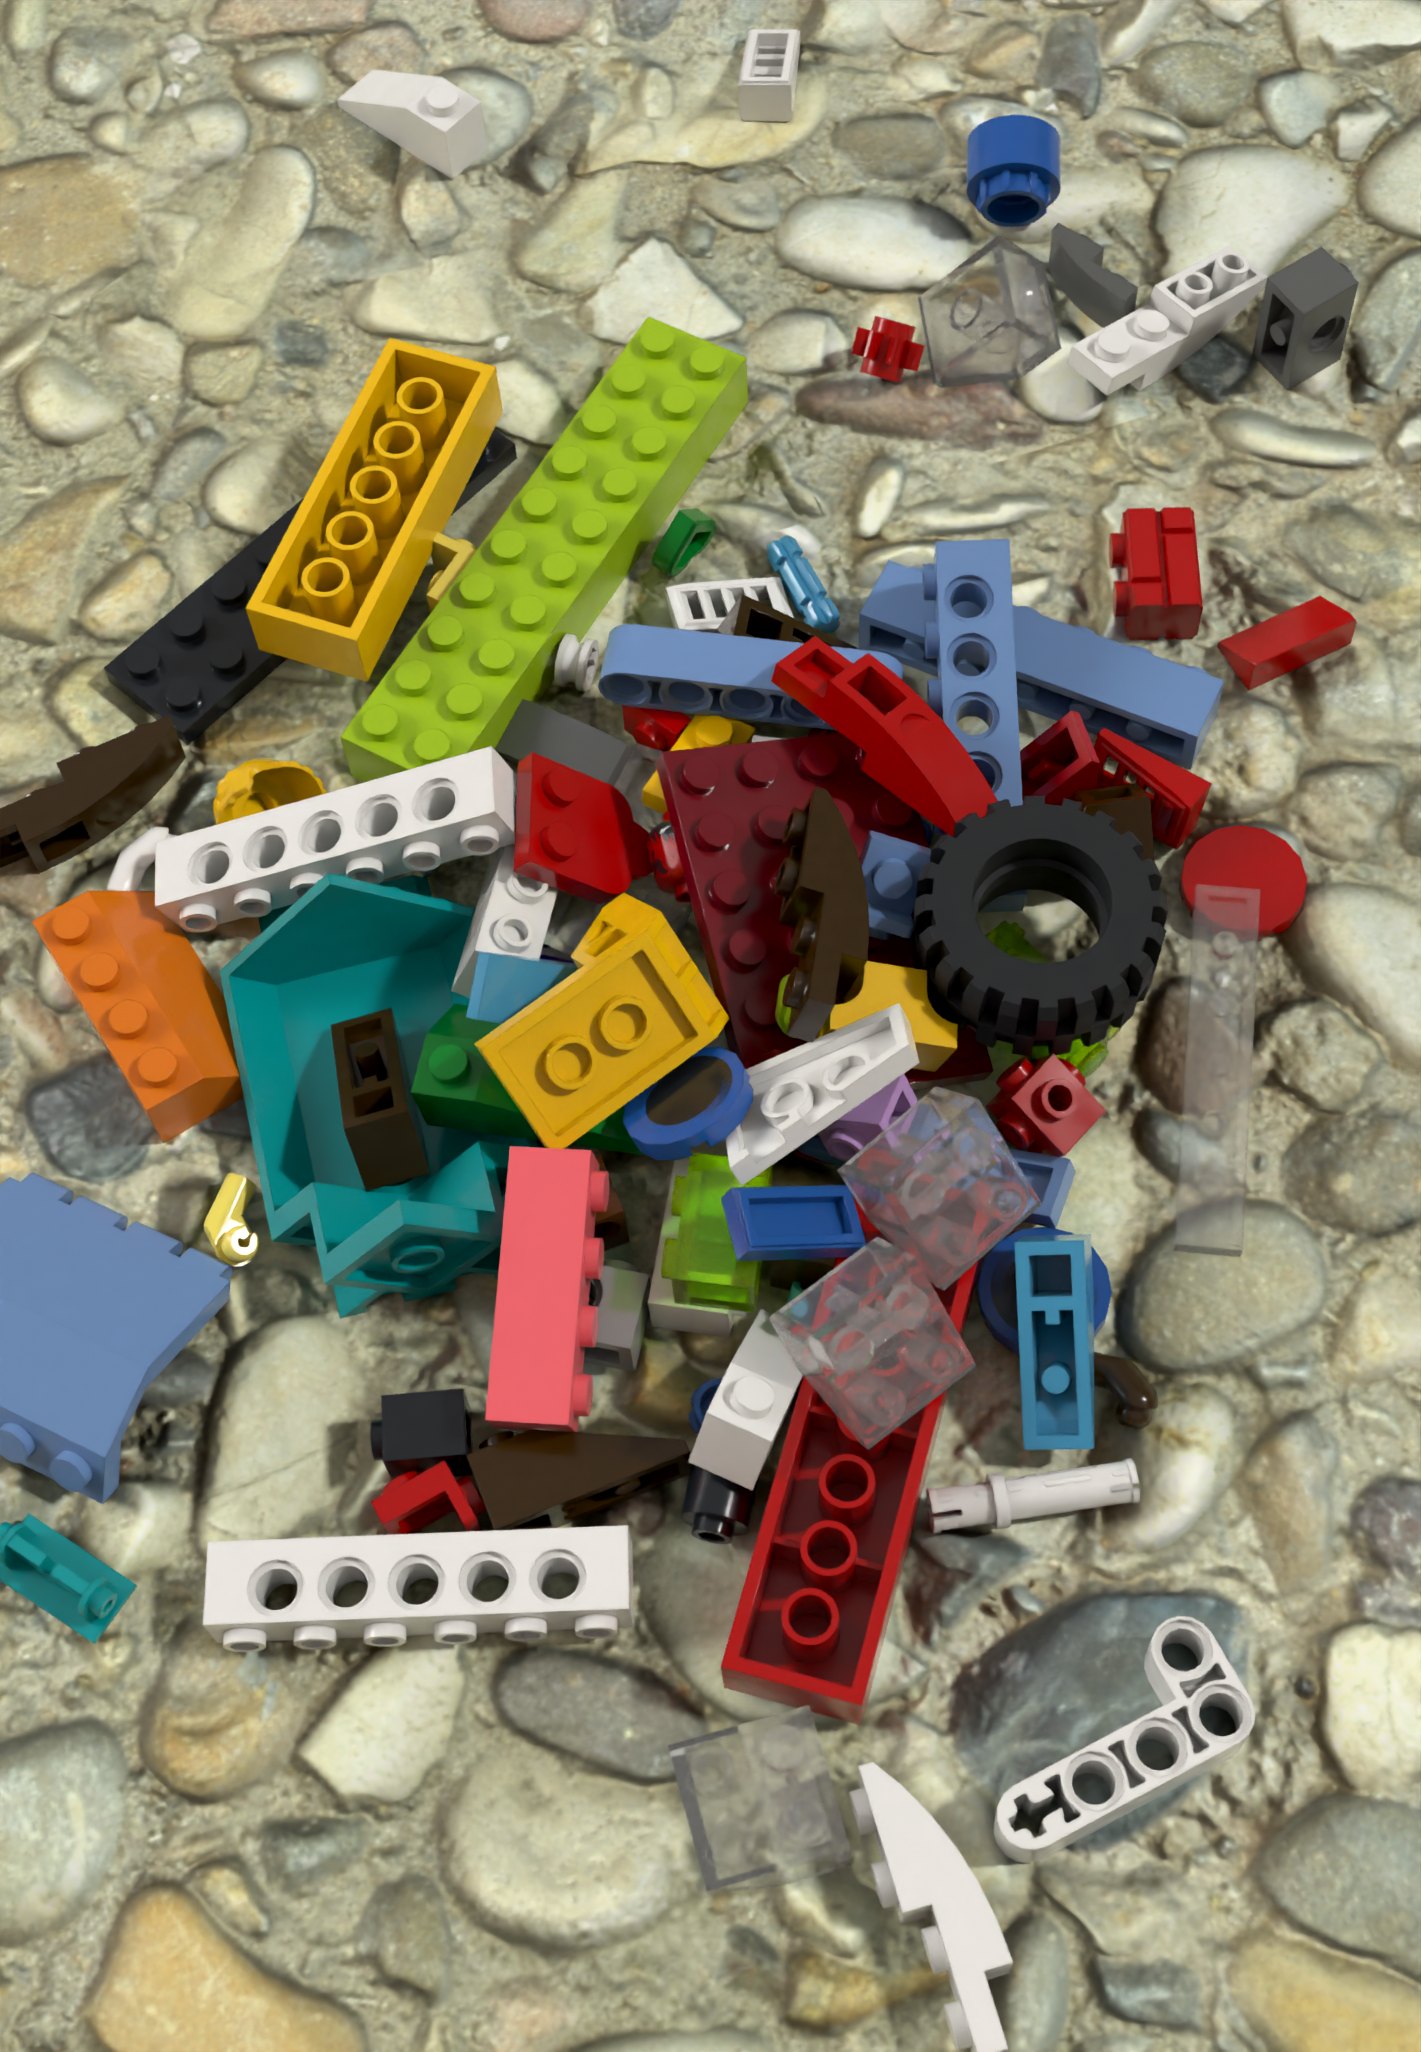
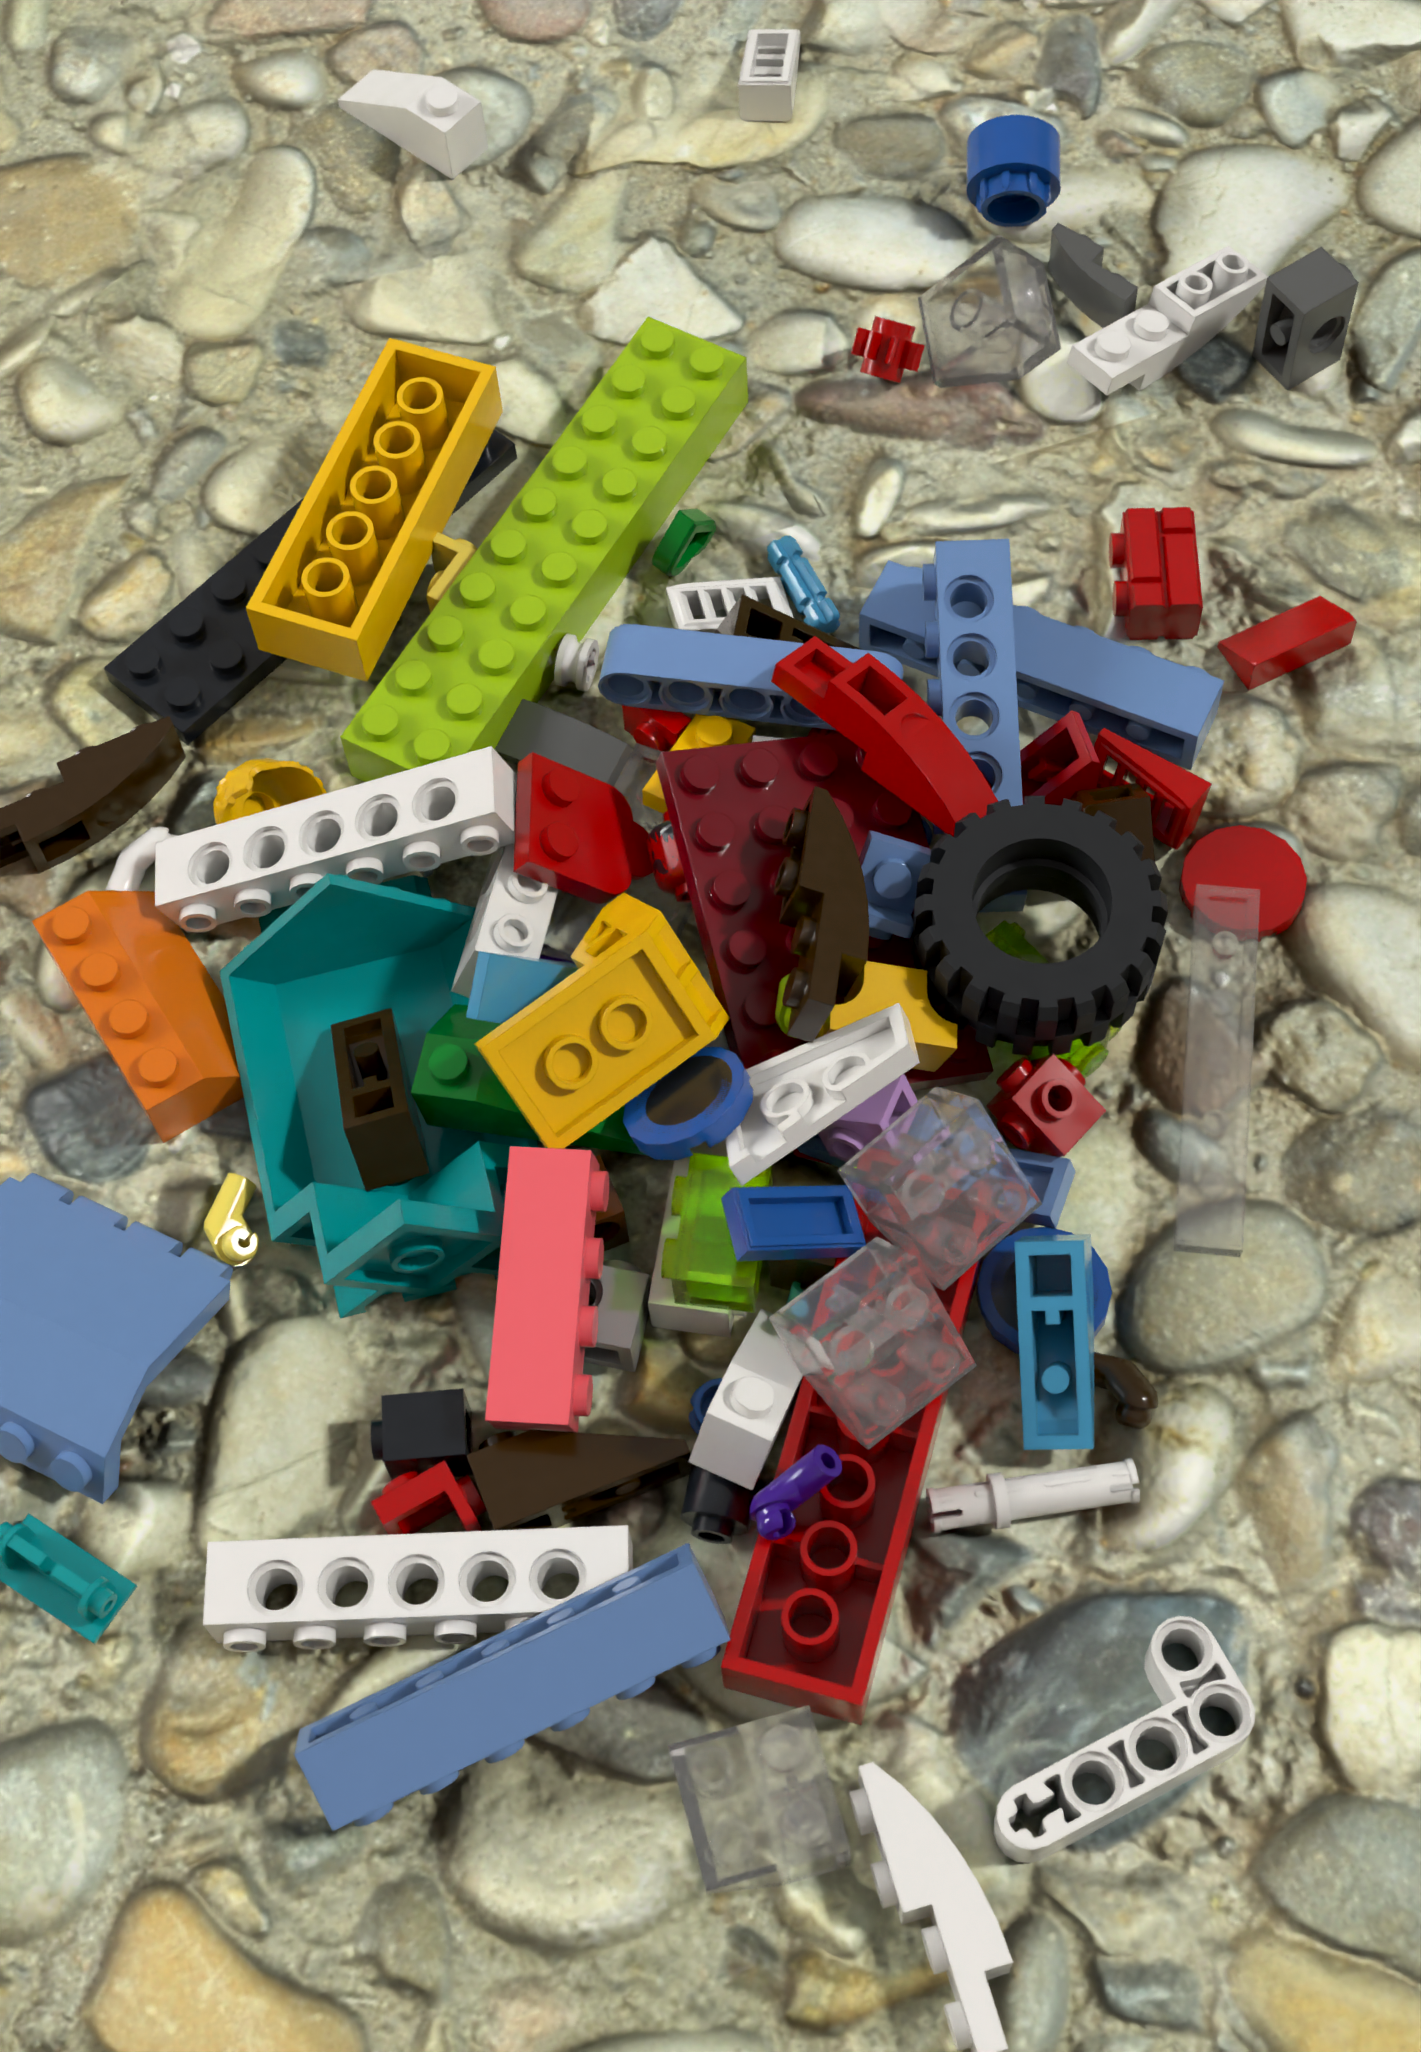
(511, 1688): none -> medium blue brick
(777, 1501): none -> dark purple arm

